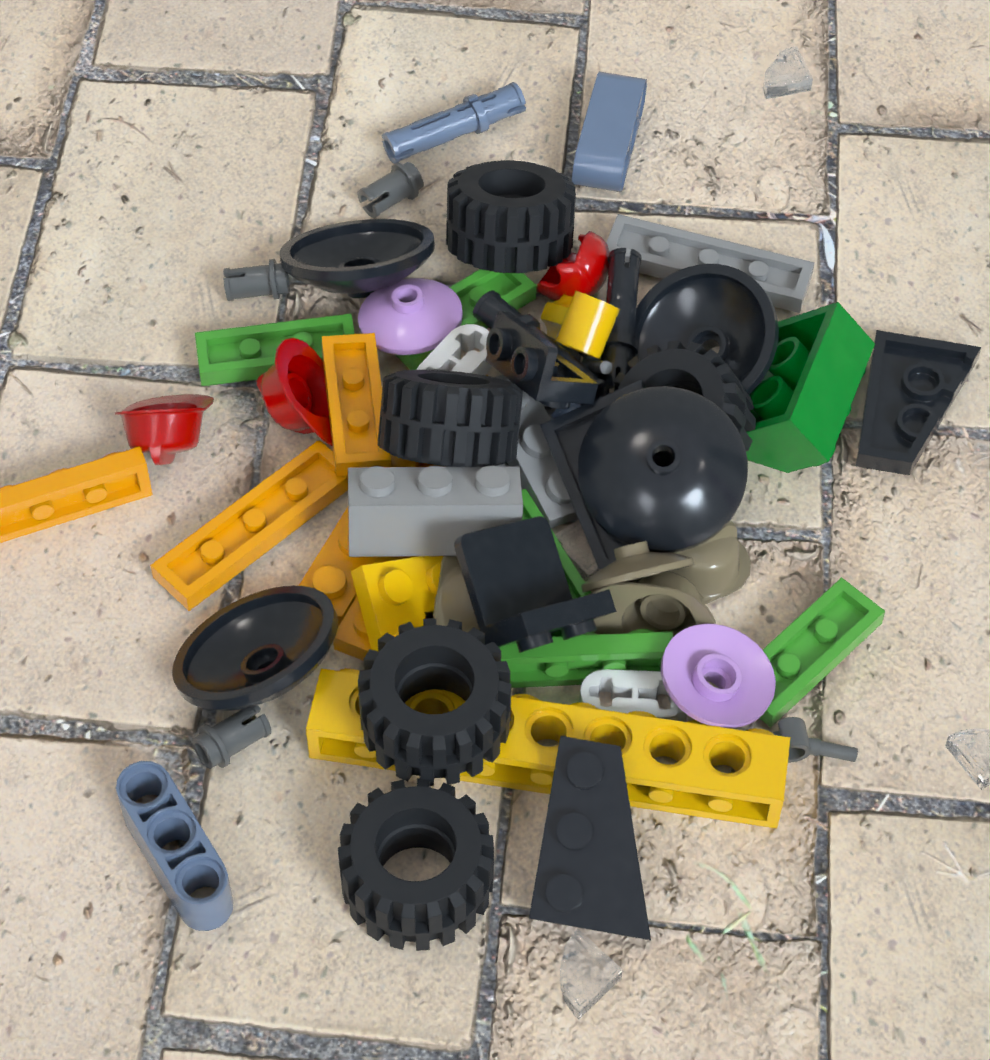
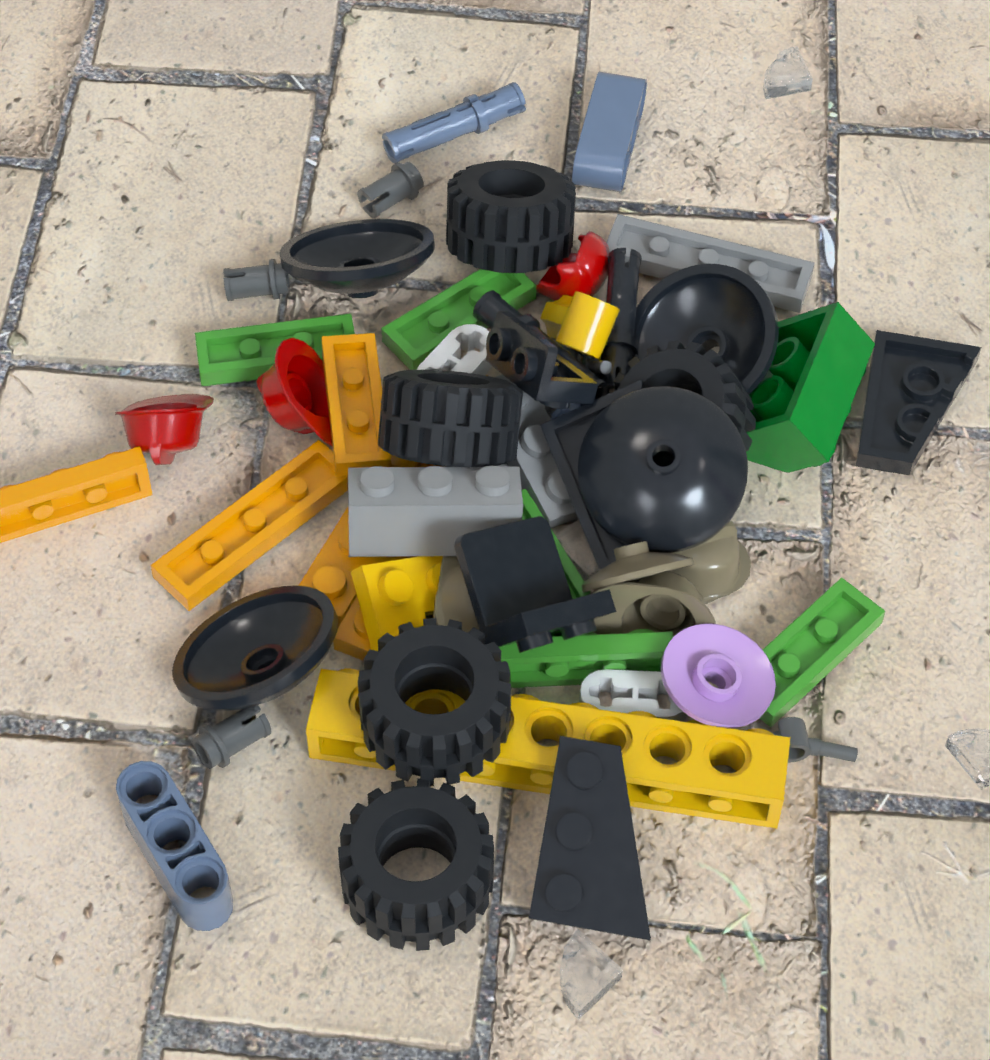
(410, 316): lavender dish -> none

